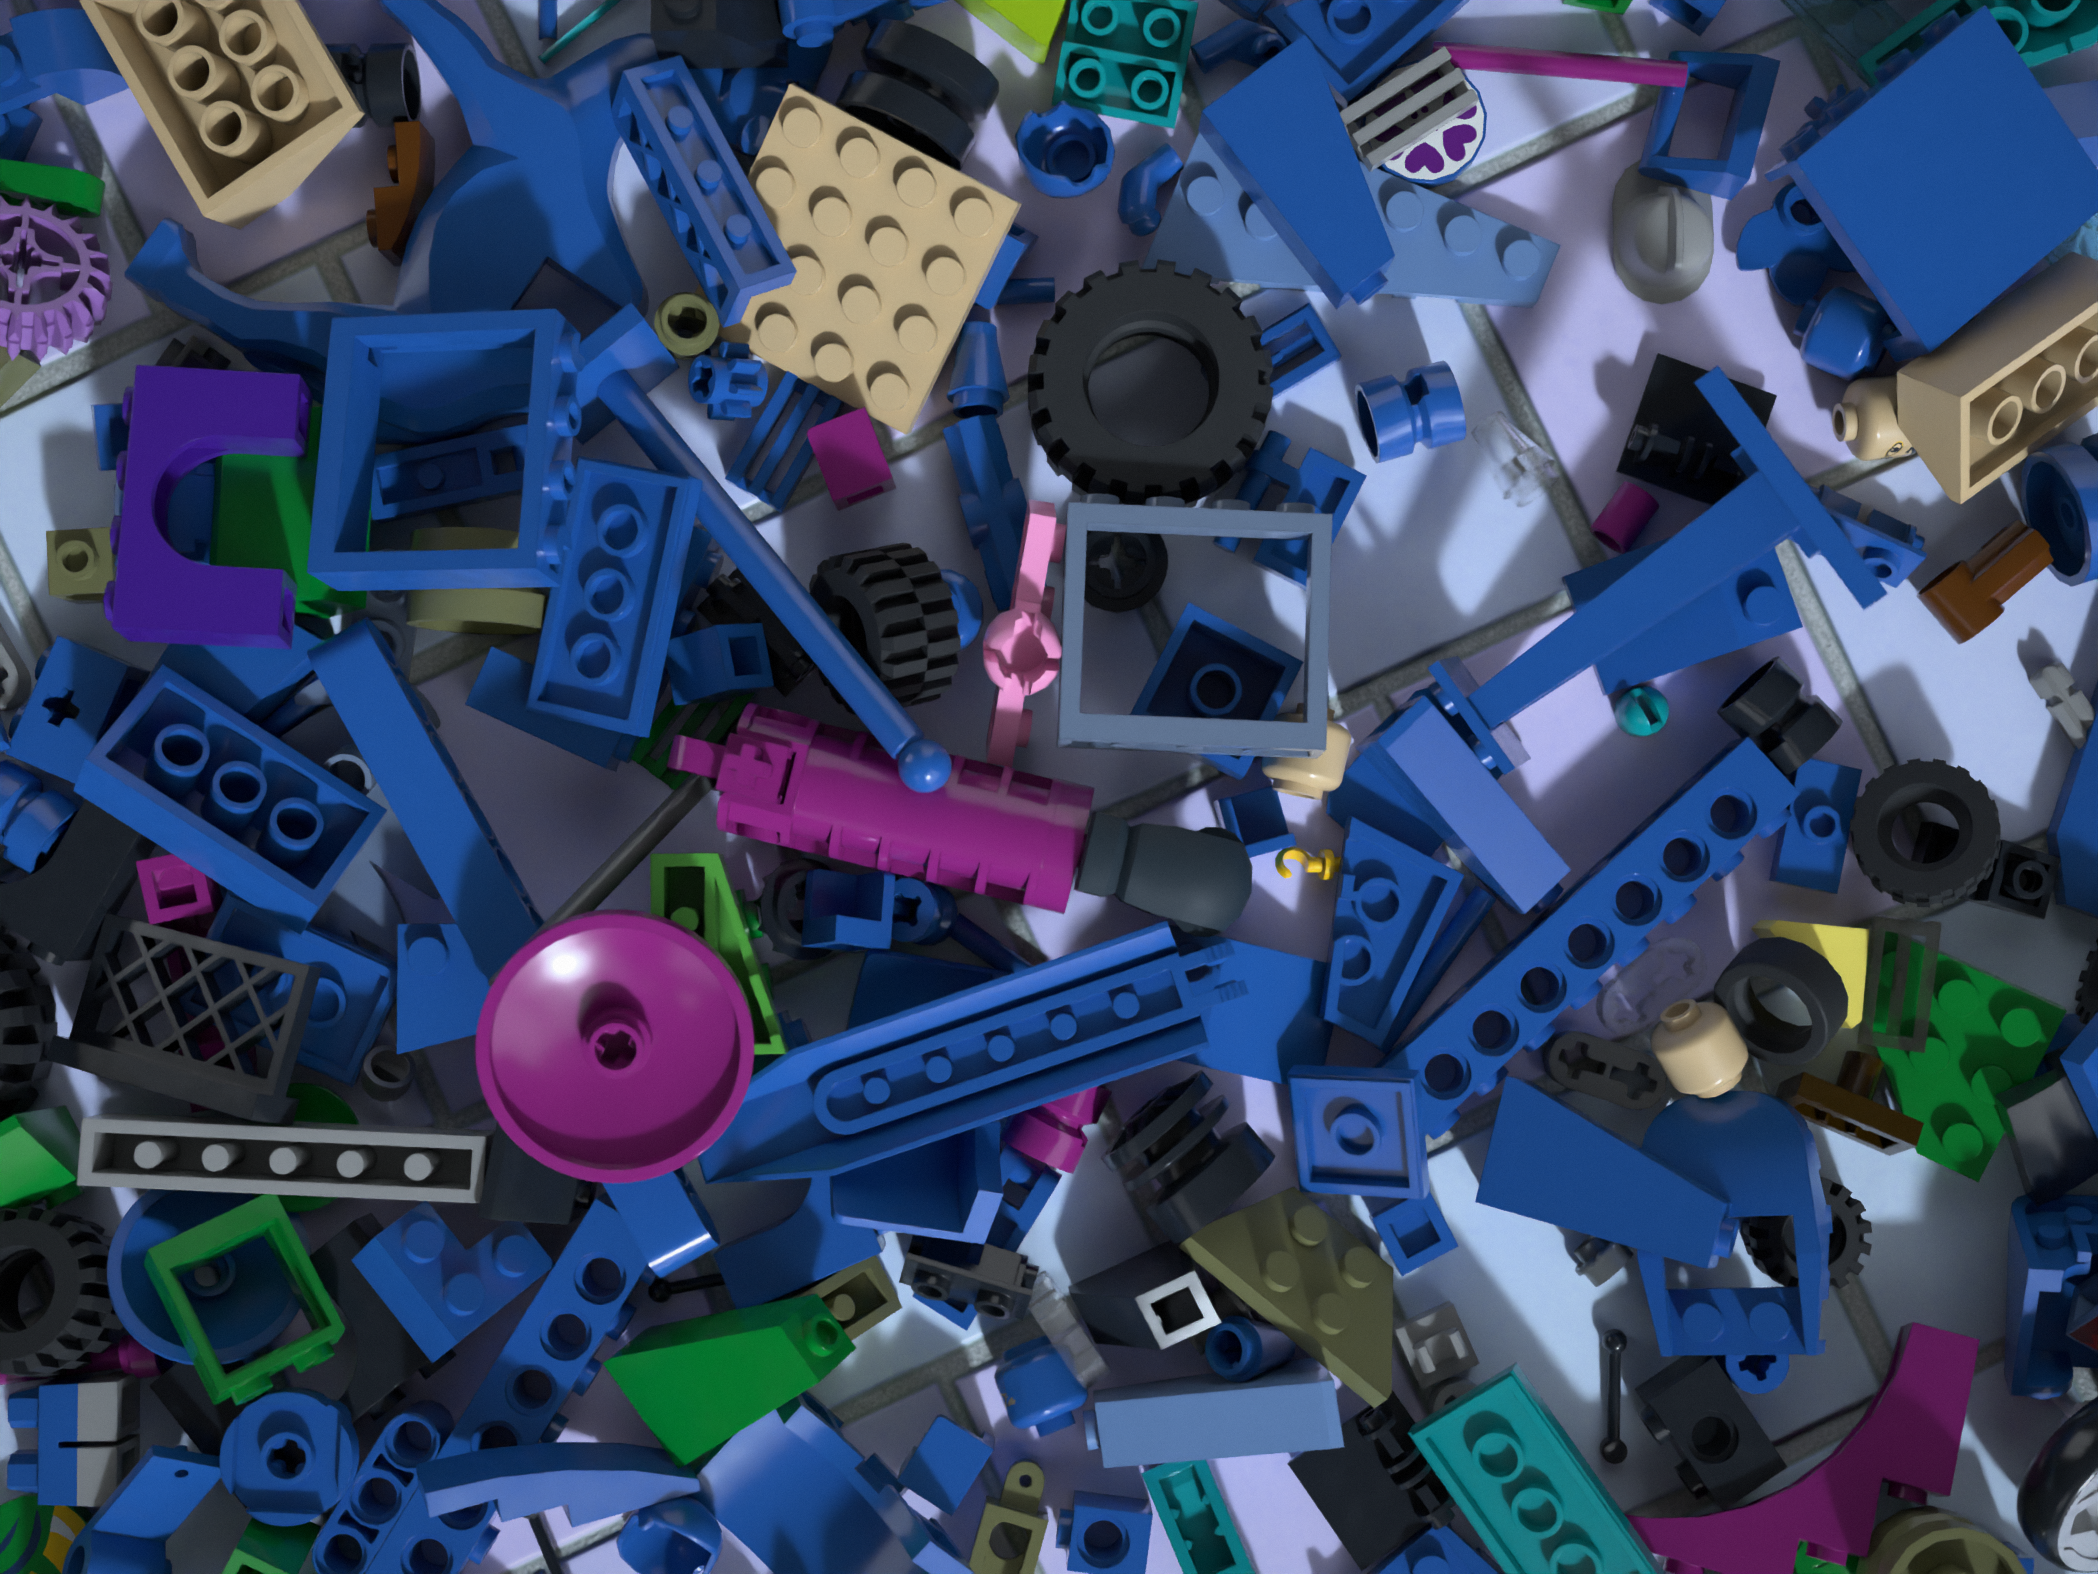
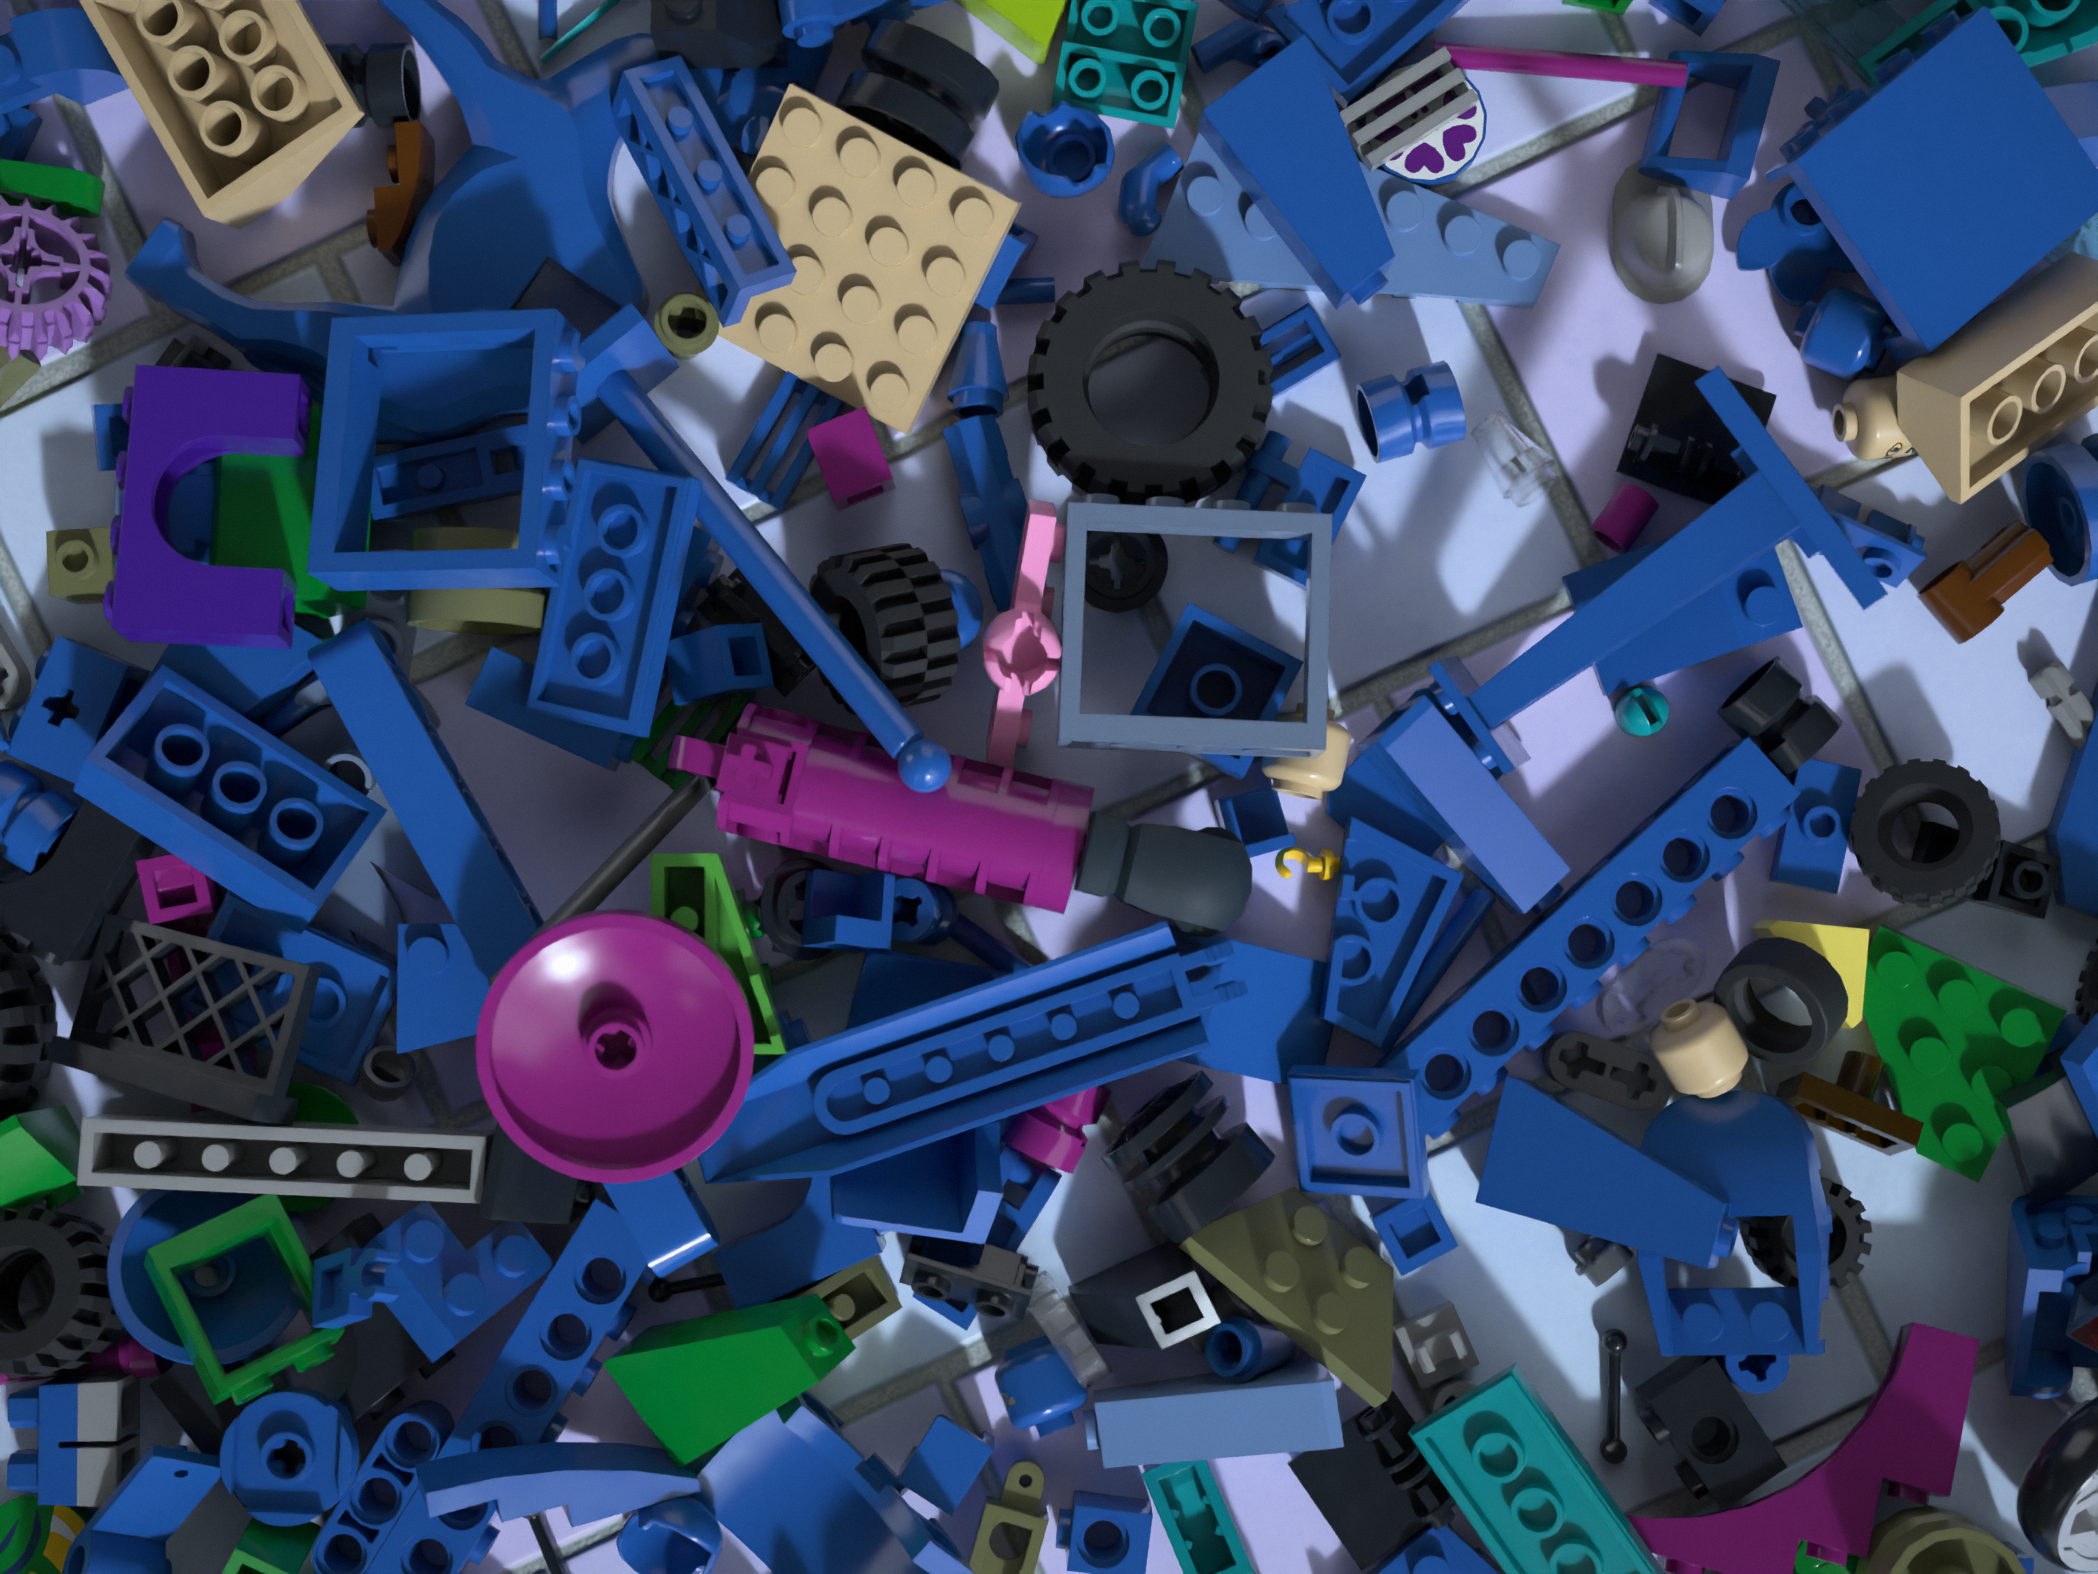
(349, 1284): none -> blue plate
(728, 381): blue gear -> none
(1905, 928): clear smoke tile -> none

